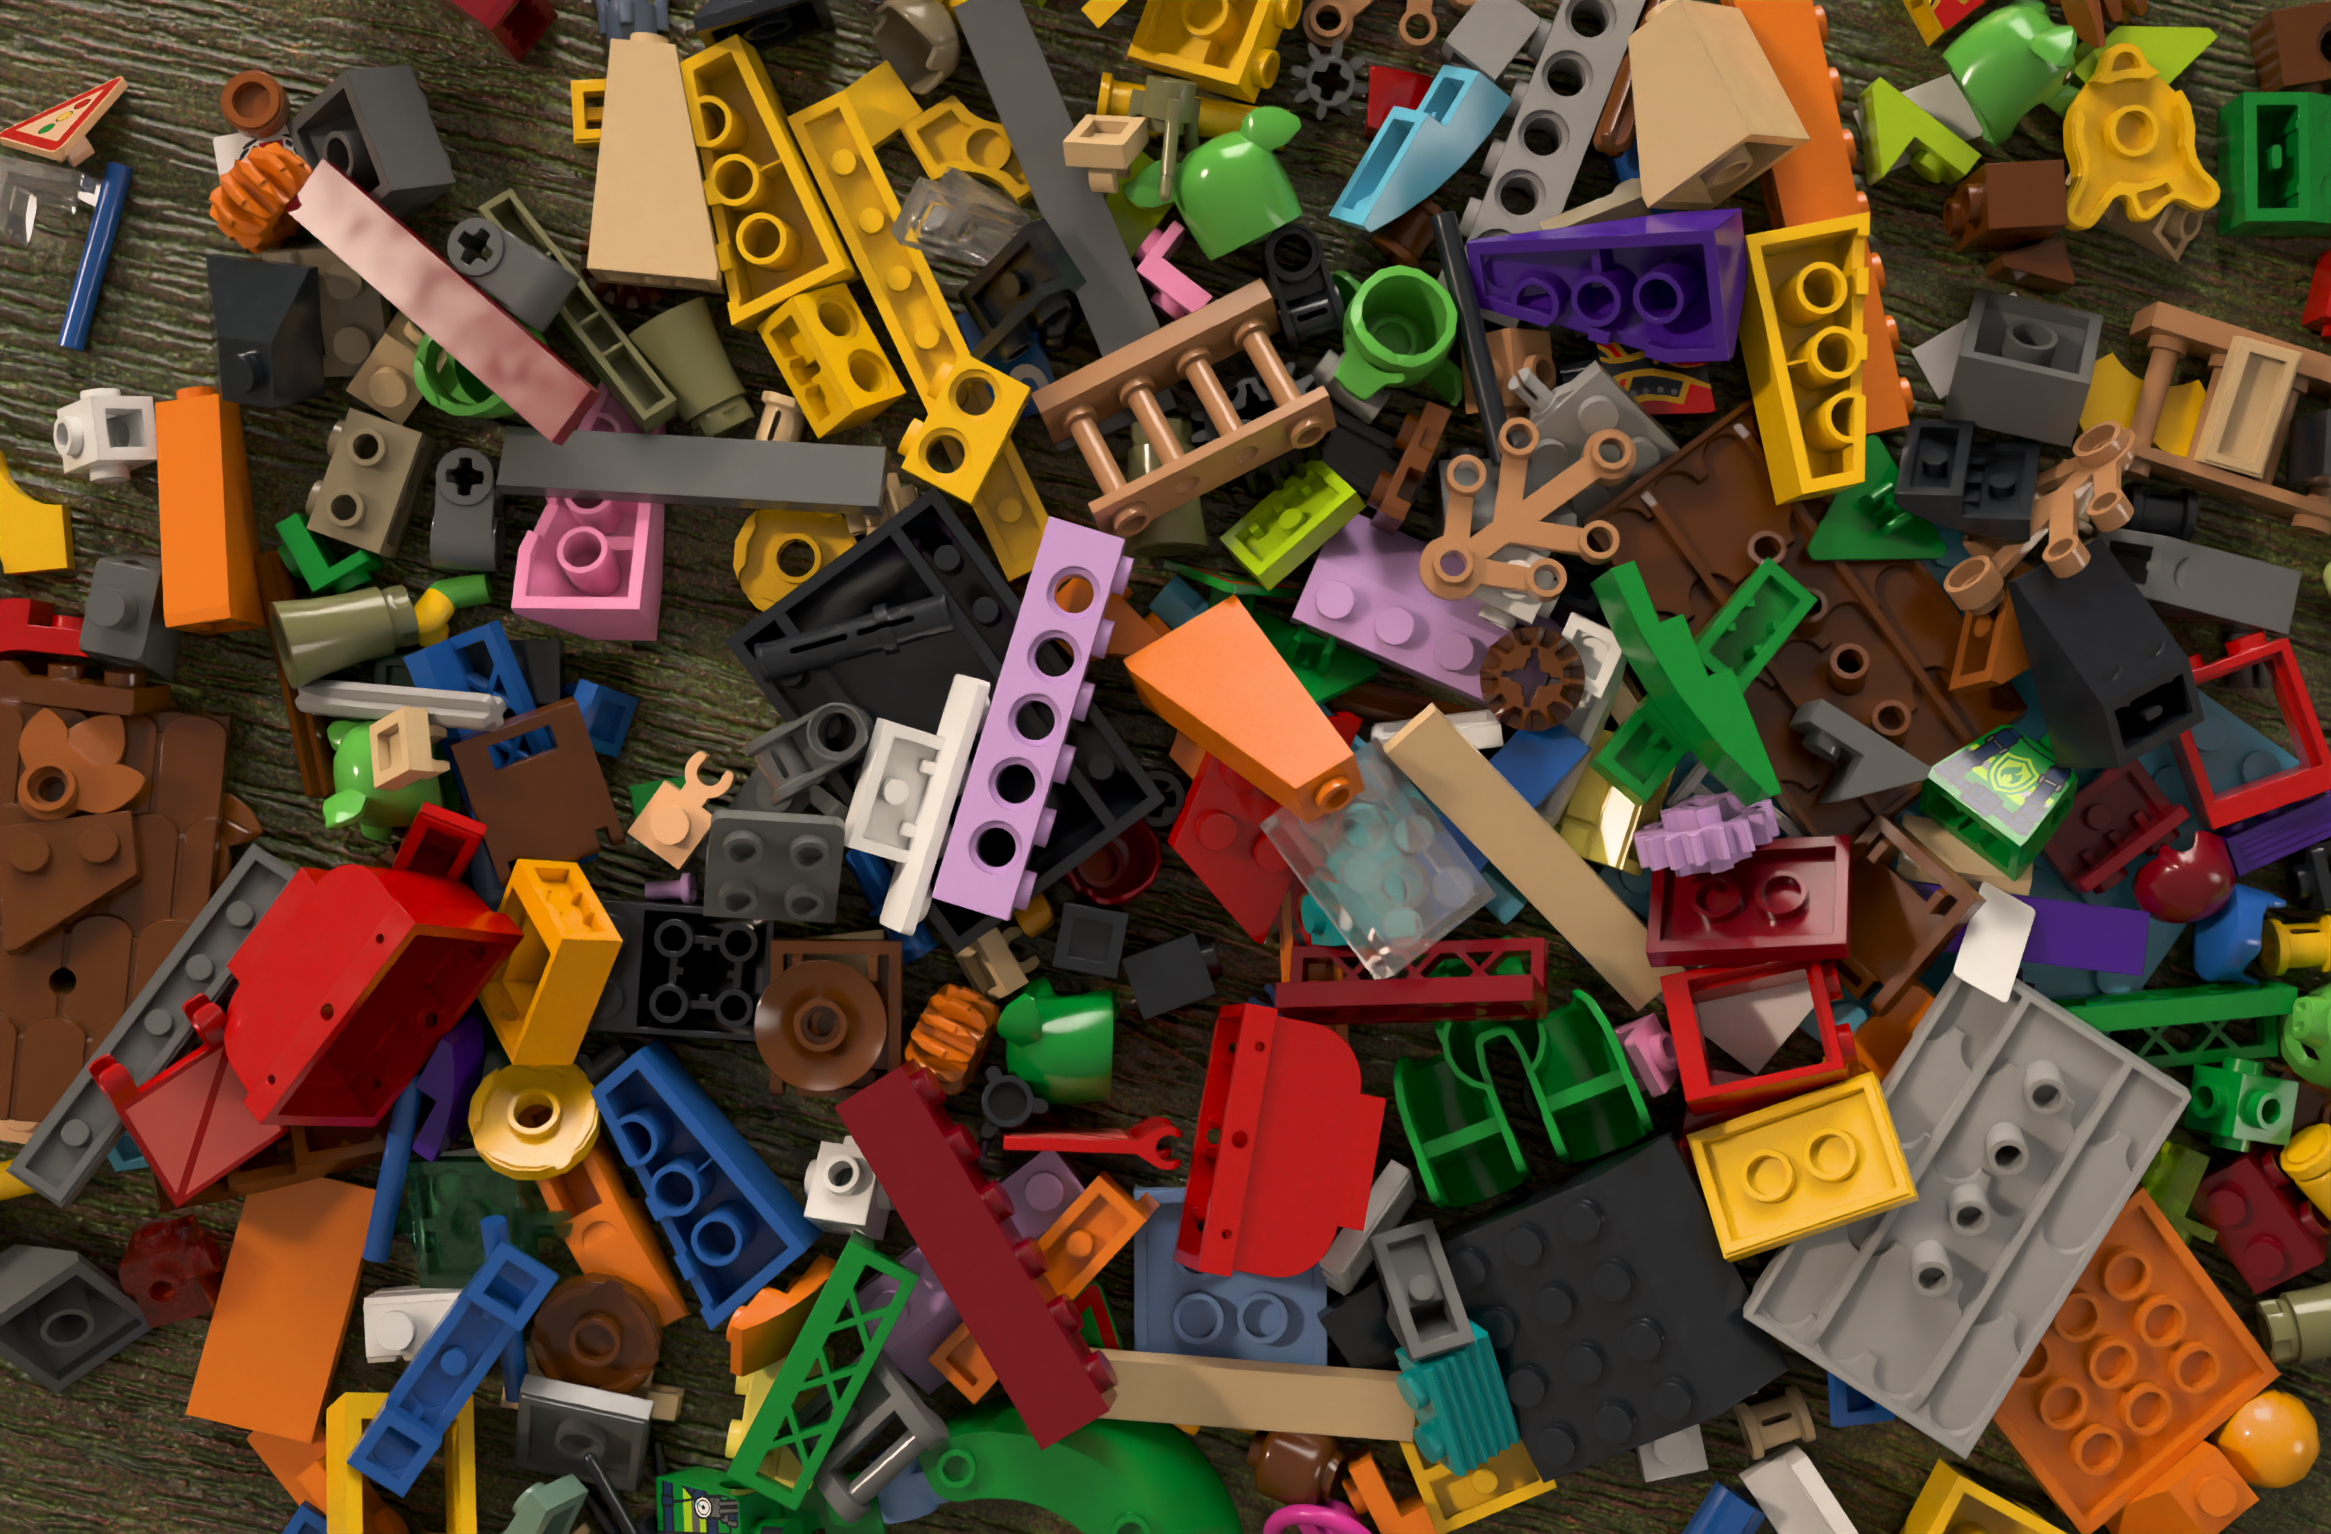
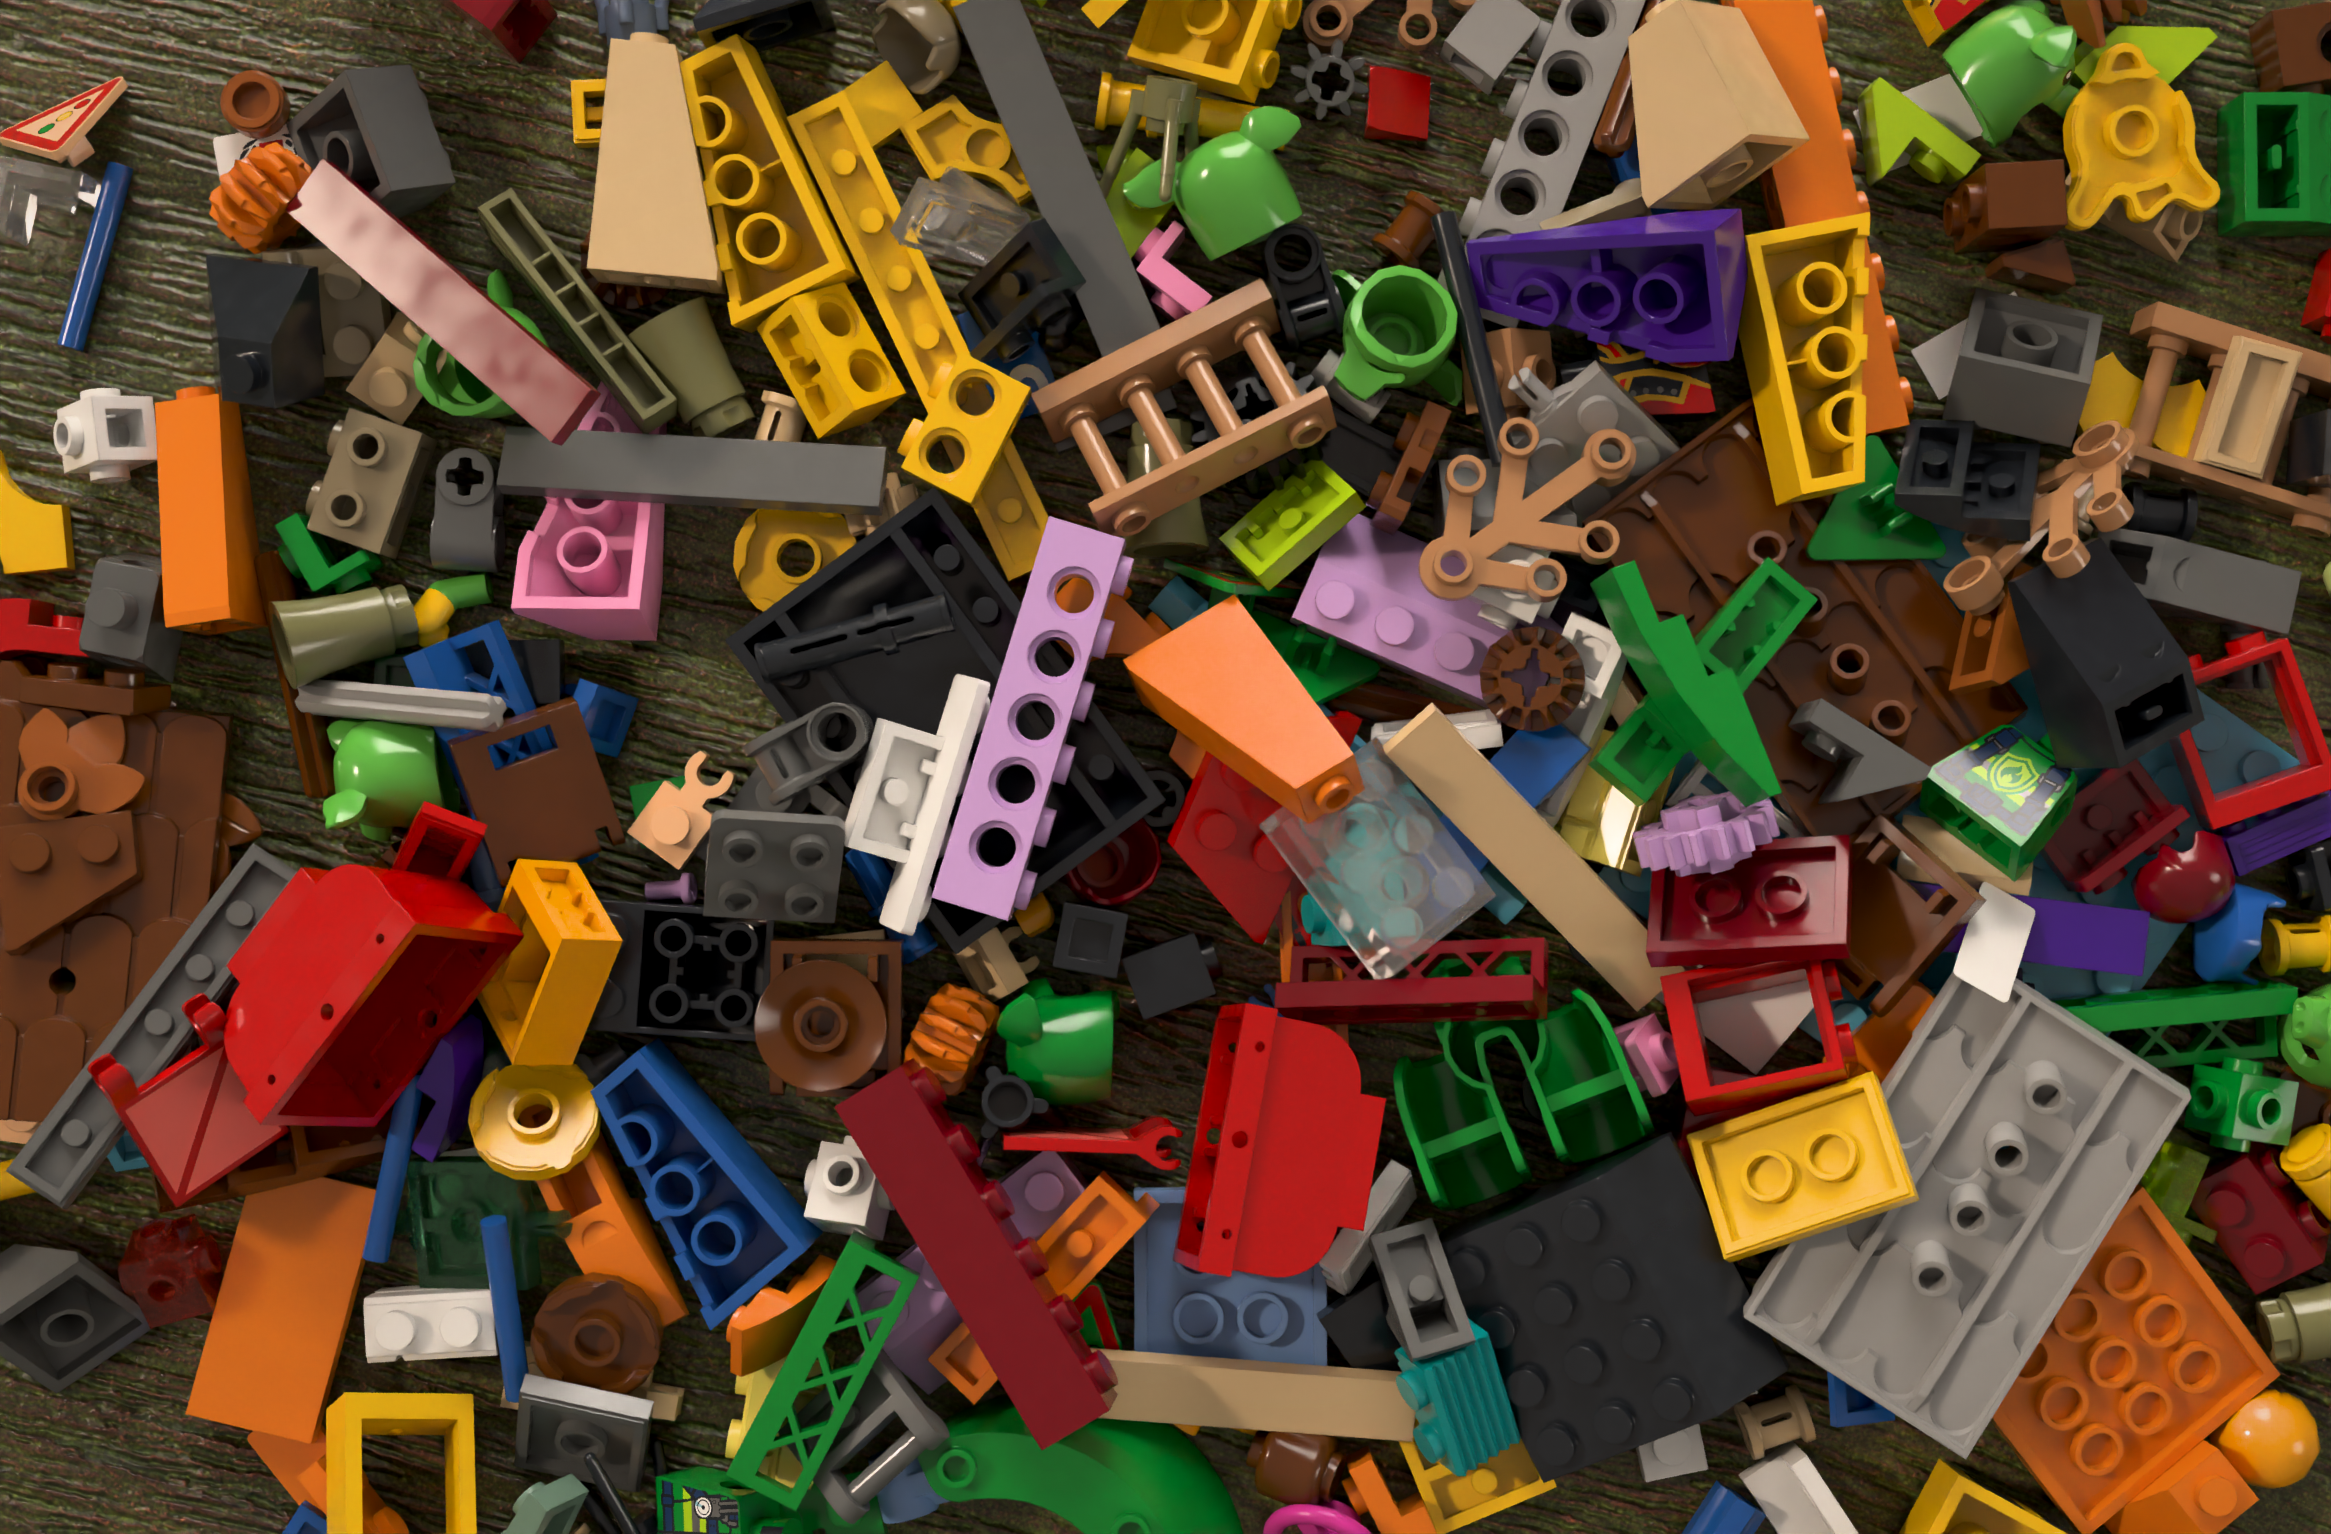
(403, 748): tan tile -> none
(450, 1367): blue slope -> none
(516, 274): dark grey piece -> none
(1106, 147): tan tile -> none
(1421, 148): medium azure slope -> none

